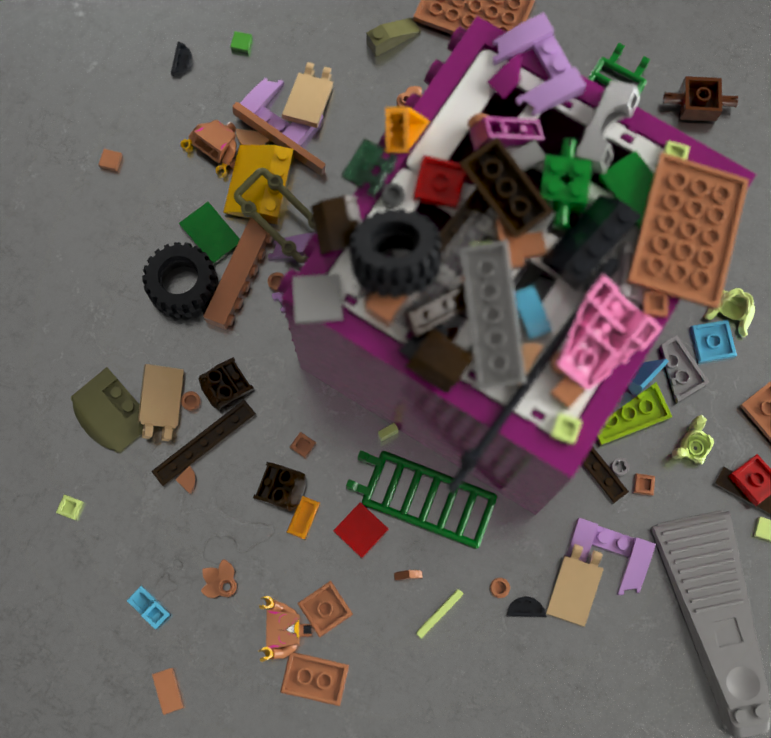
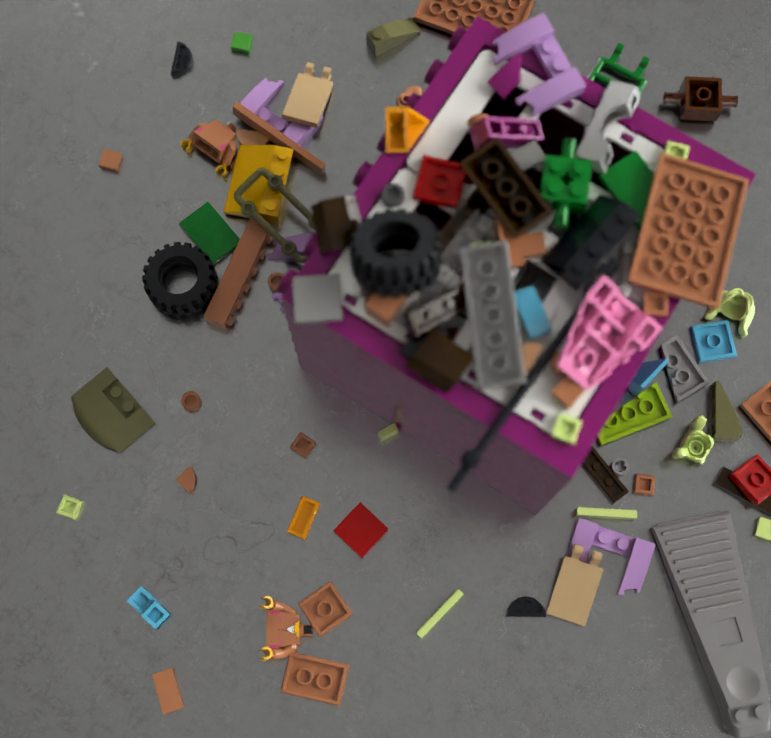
(160, 400): tan tile -> none
(203, 443): dark brown tile -> none
(217, 579): nougat plate -> none
(224, 383): dark brown slope -> none
(281, 486): dark brown slope -> none
(363, 163): clear green plate -> none
(408, 574): nougat tile -> none
(437, 478): green bar -> none
(499, 587): nougat tile -> none
(603, 513): none -> yellowish green tile
(724, 420): none -> olive slope

